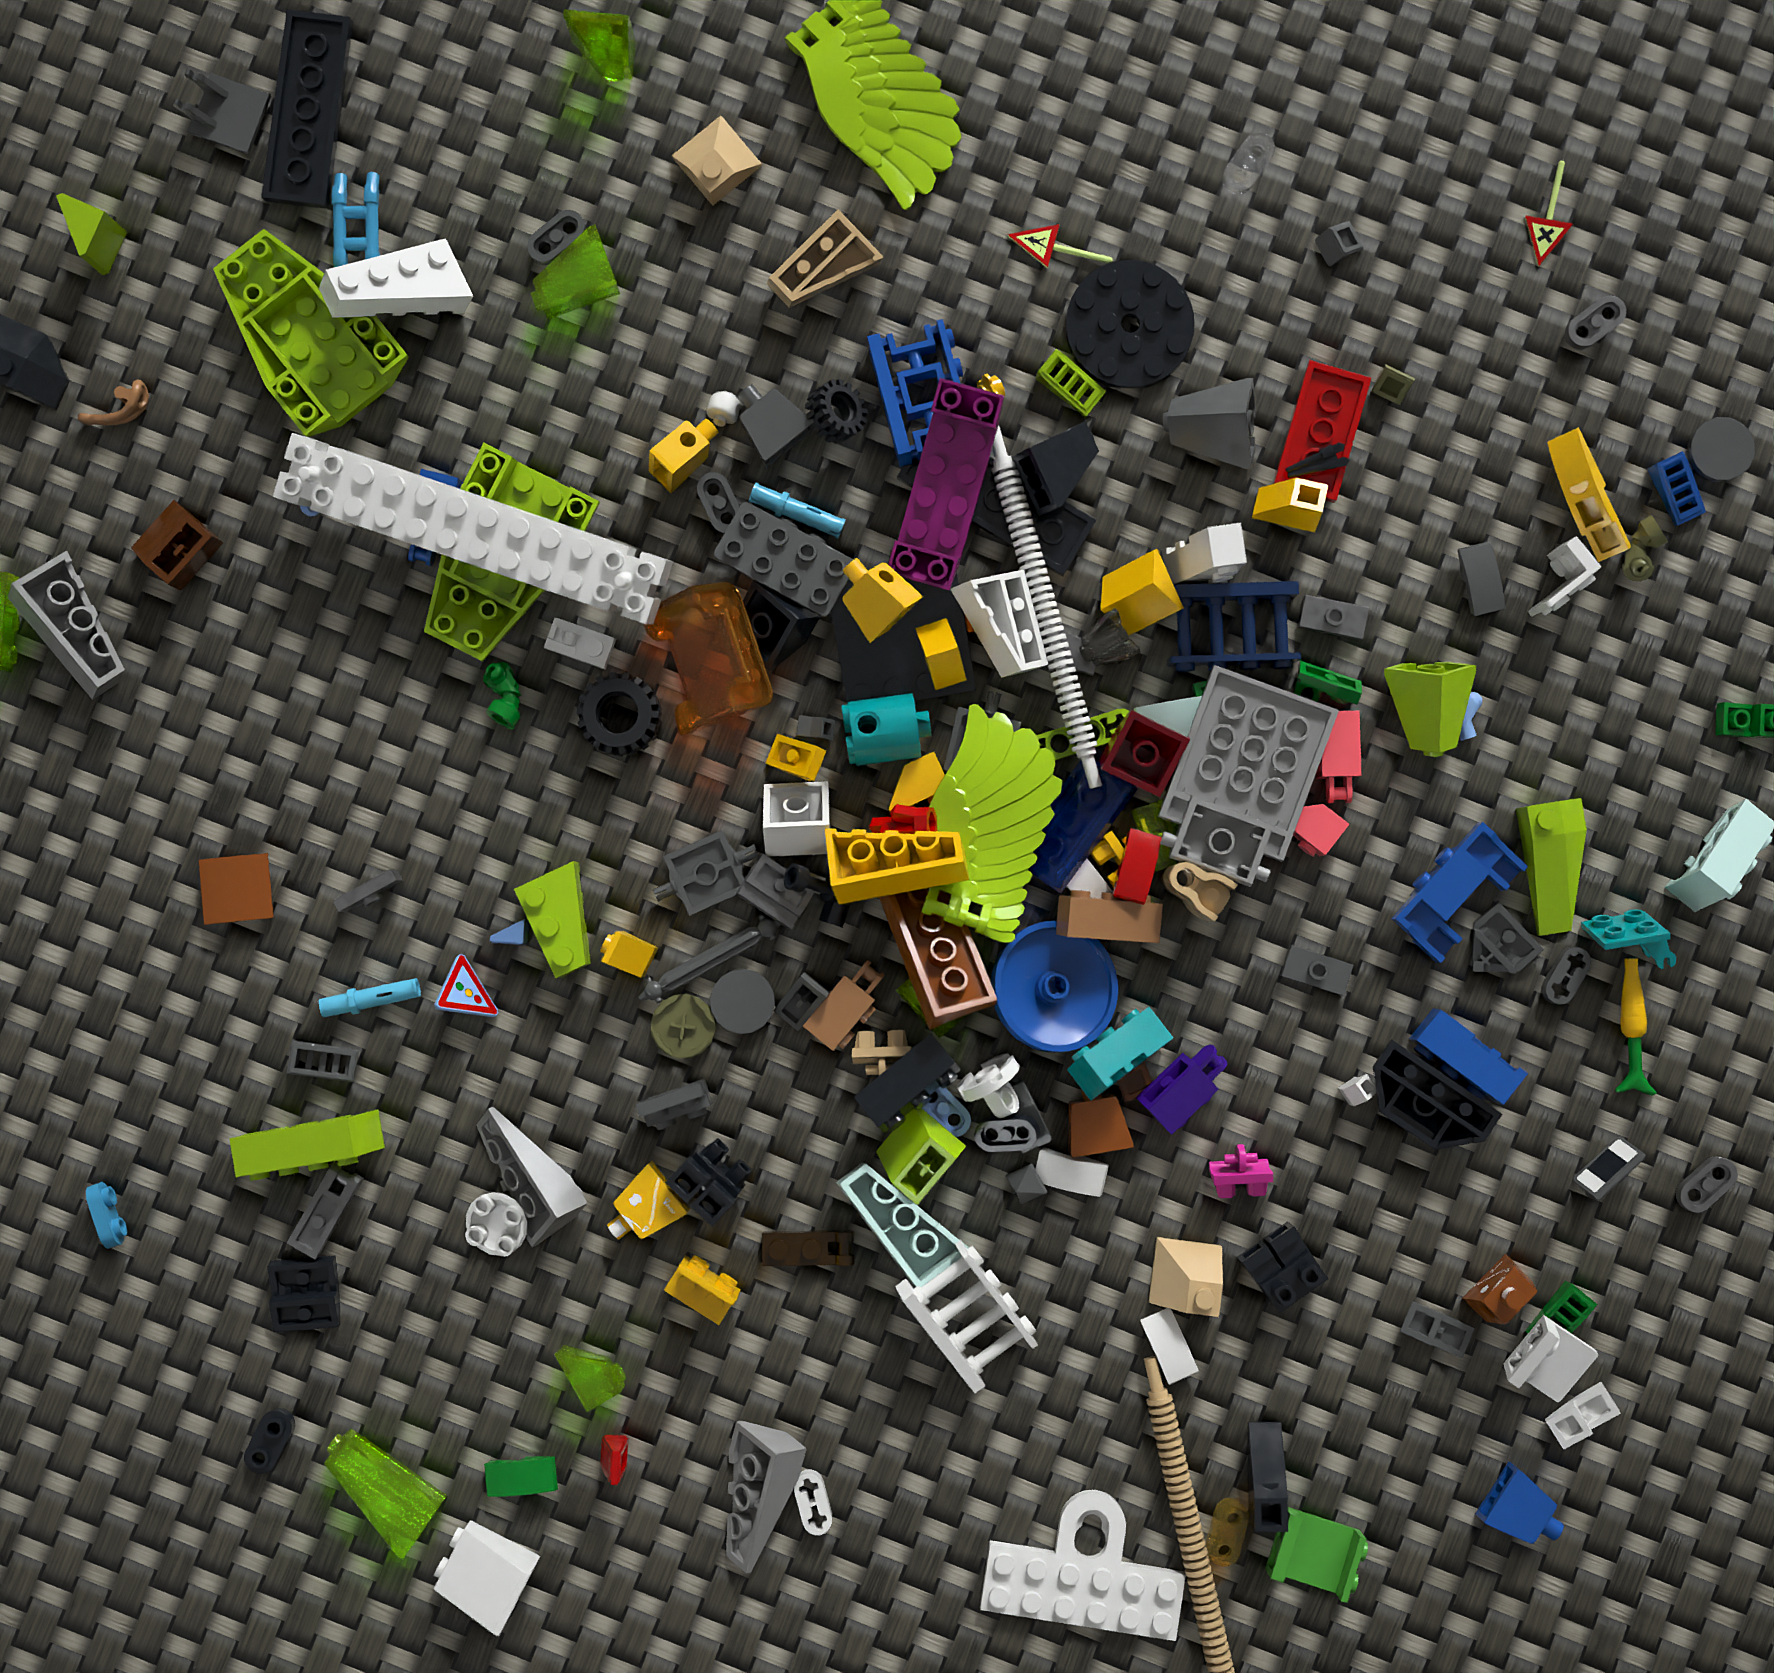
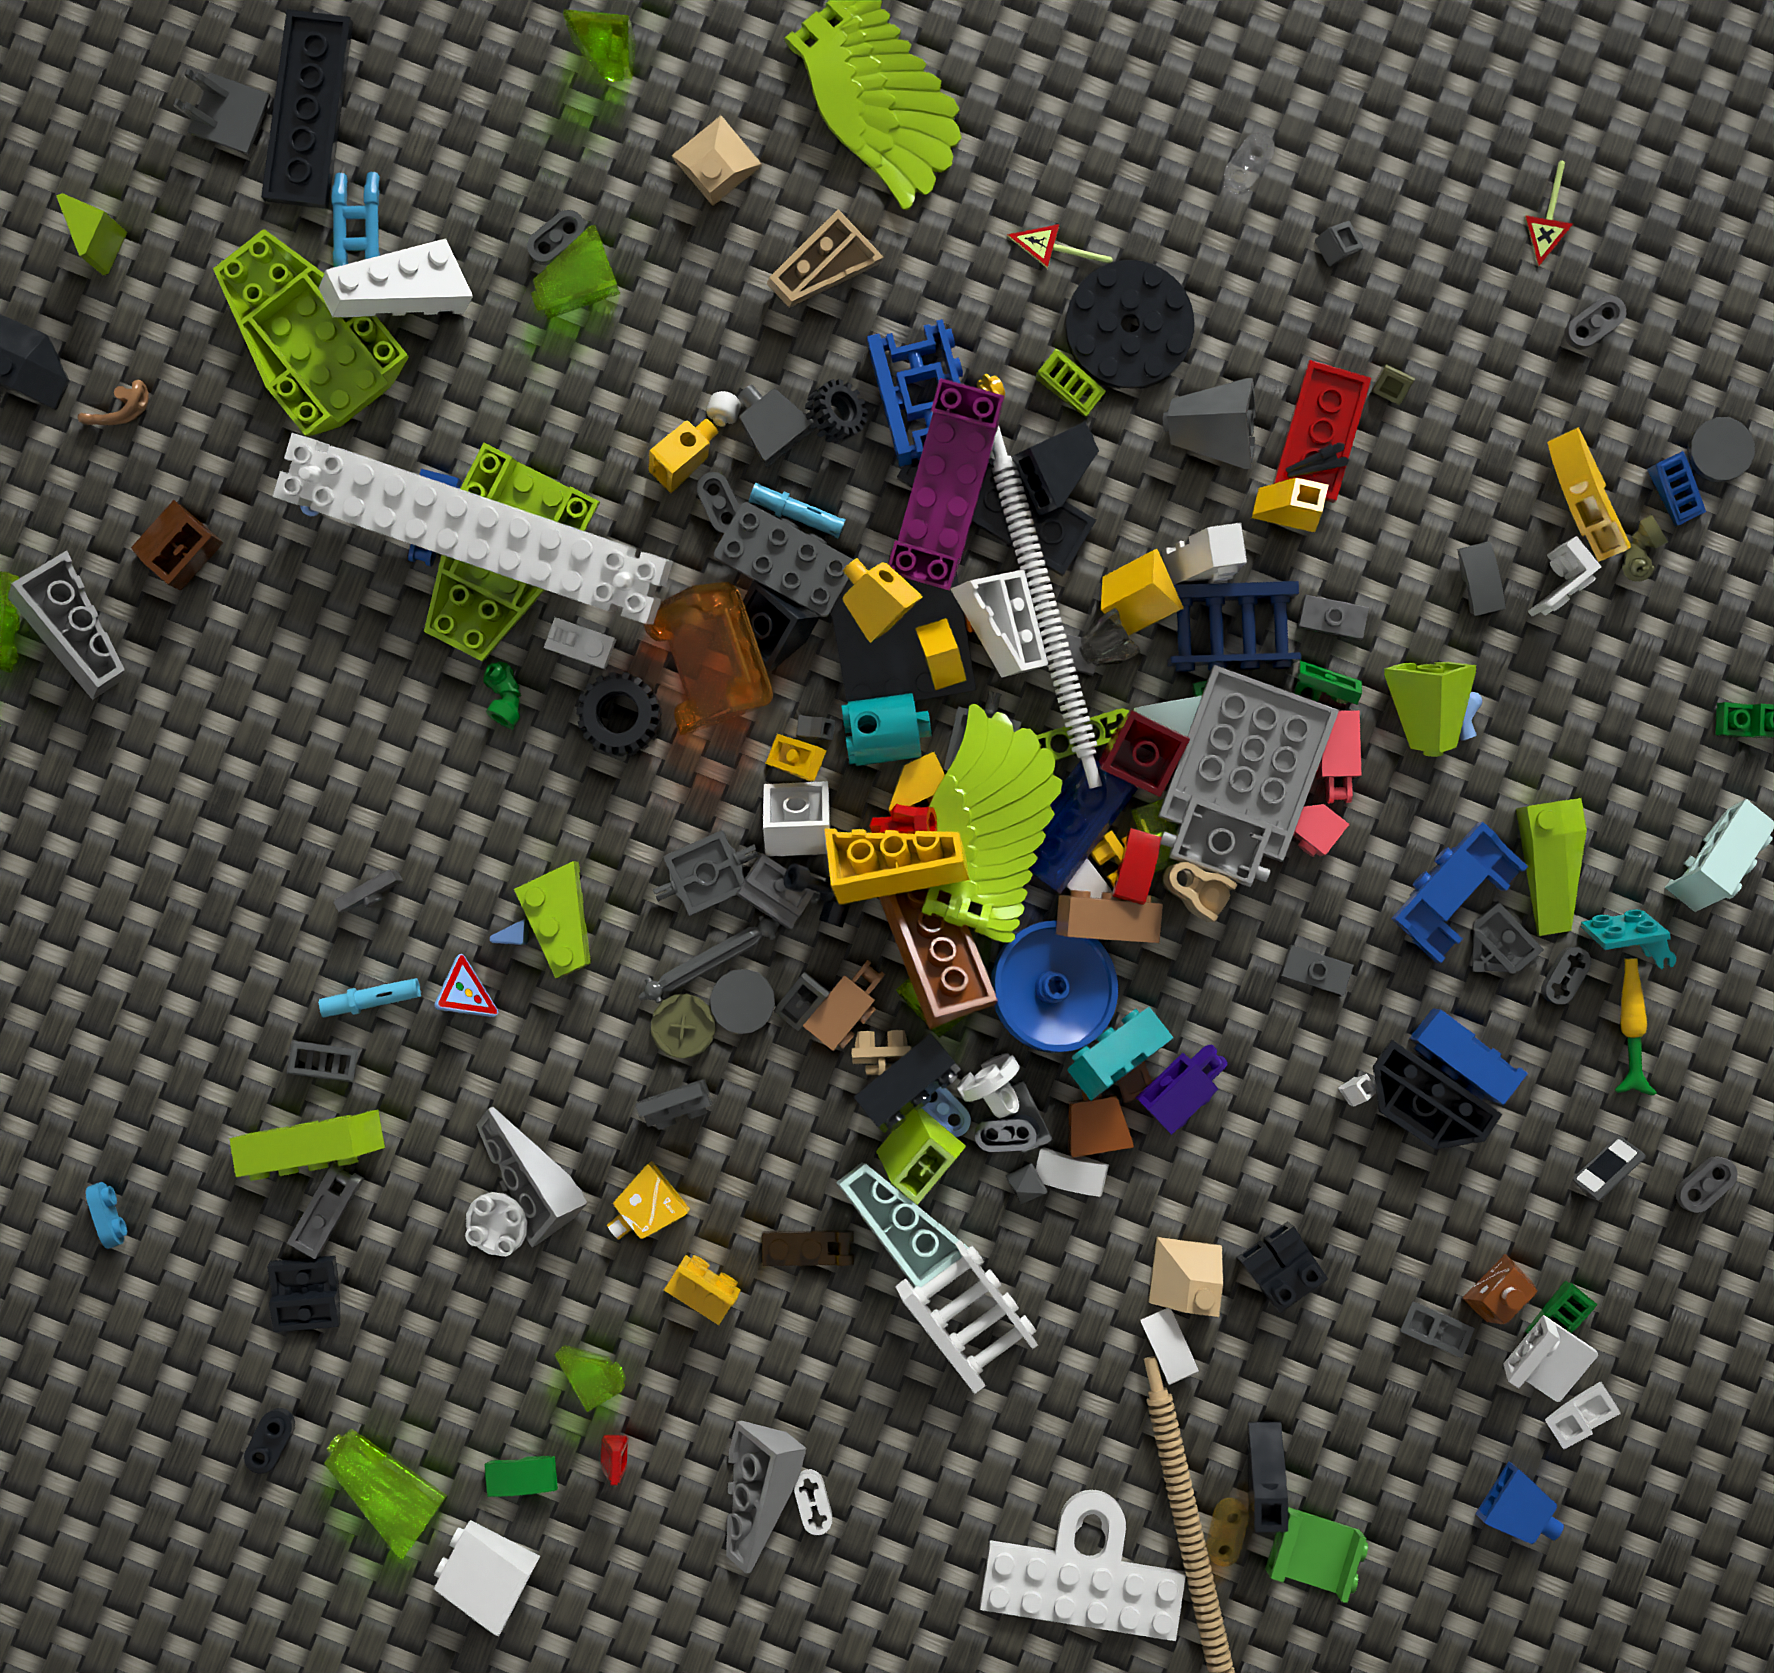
(235, 888): dark orange slope -> none
(628, 953): yellow slope -> none
(711, 1179): black hips -> none
(1241, 1169): dark pink hips -> none

